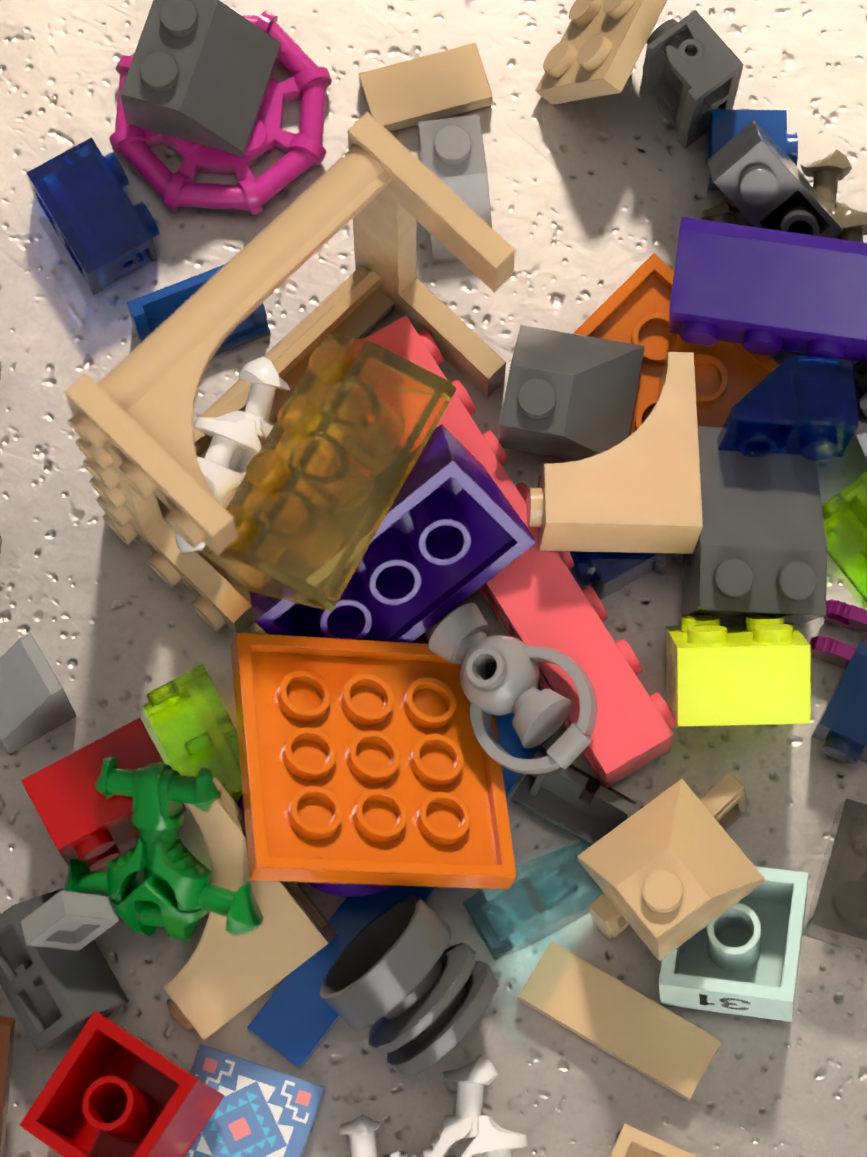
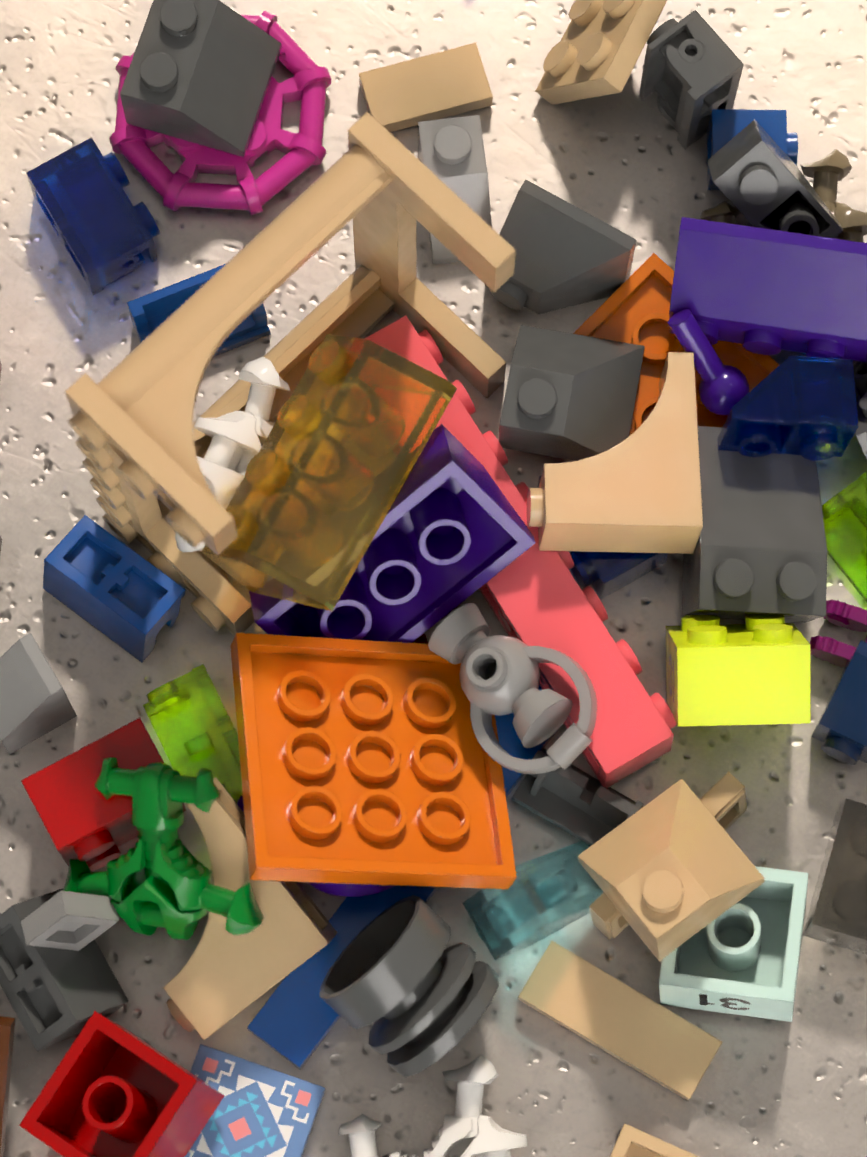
(112, 587): none -> blue hinge
(560, 254): none -> dark grey slope
(720, 384): none -> dark purple bar

